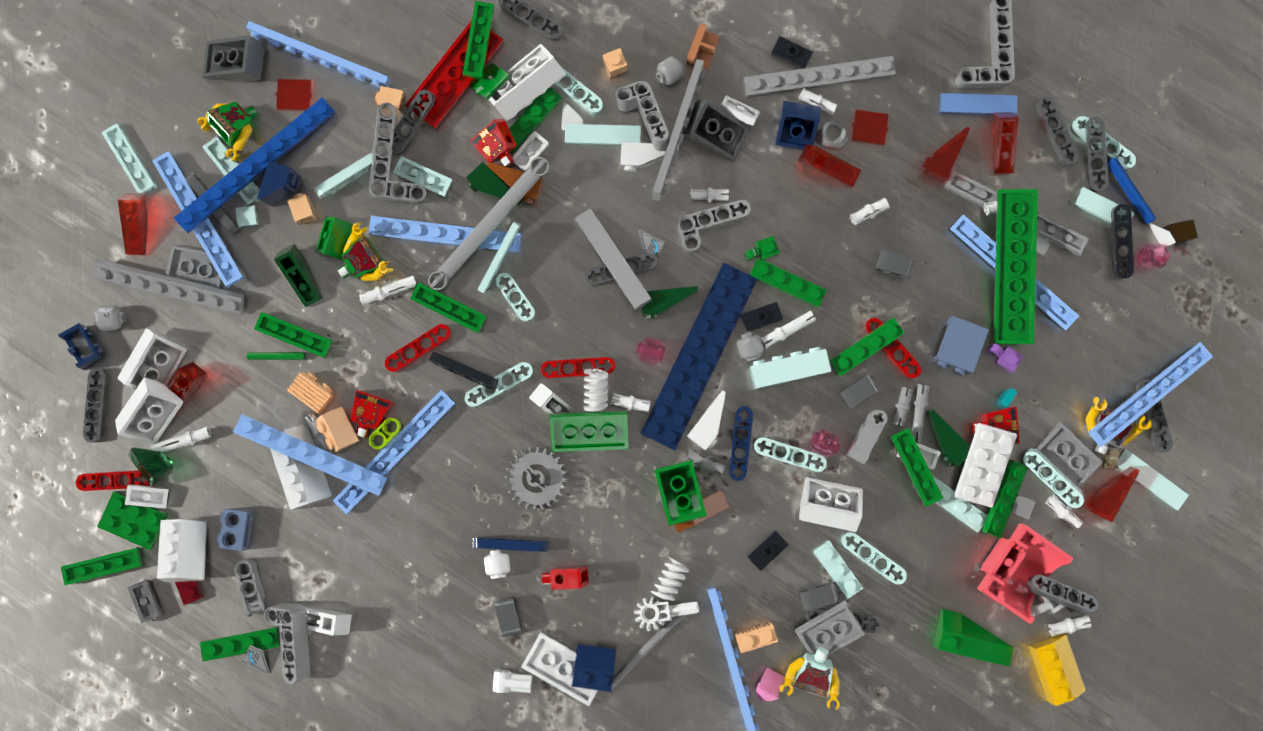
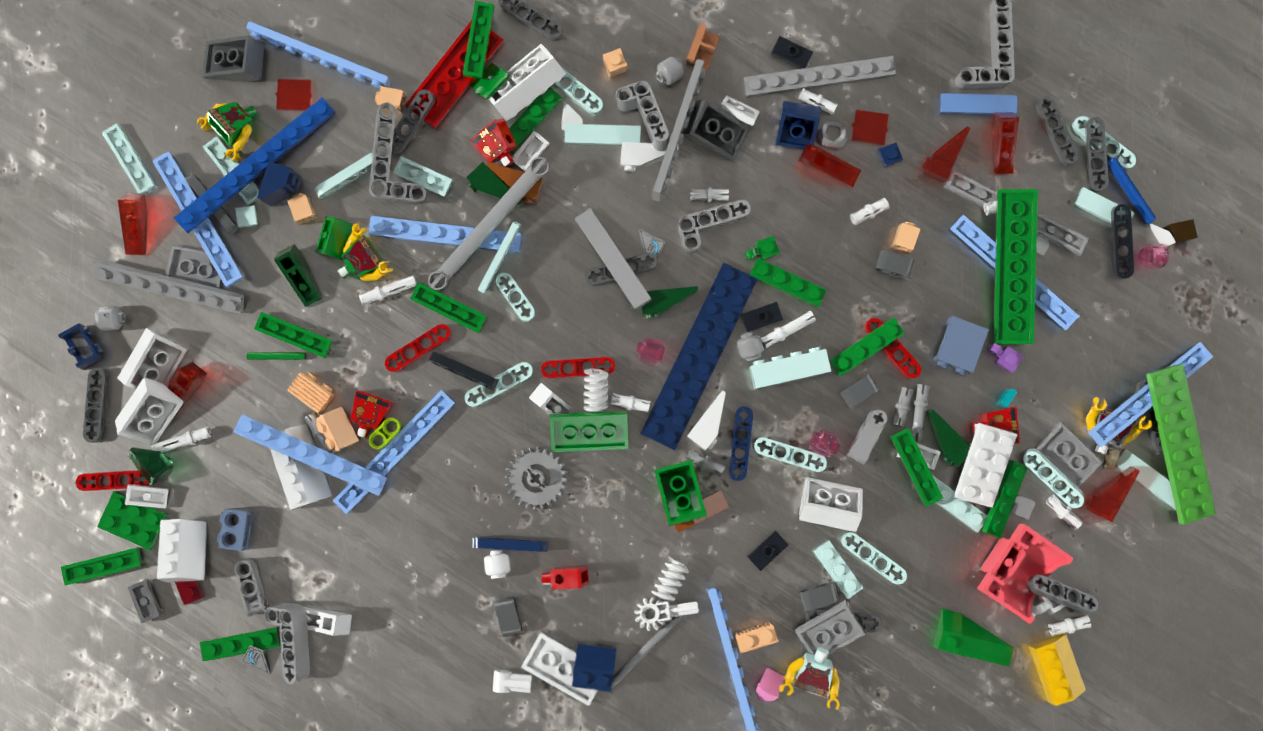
(890, 155): none -> dark blue plate
(906, 237): none -> light nougat brick
(1181, 443): none -> bright green plate

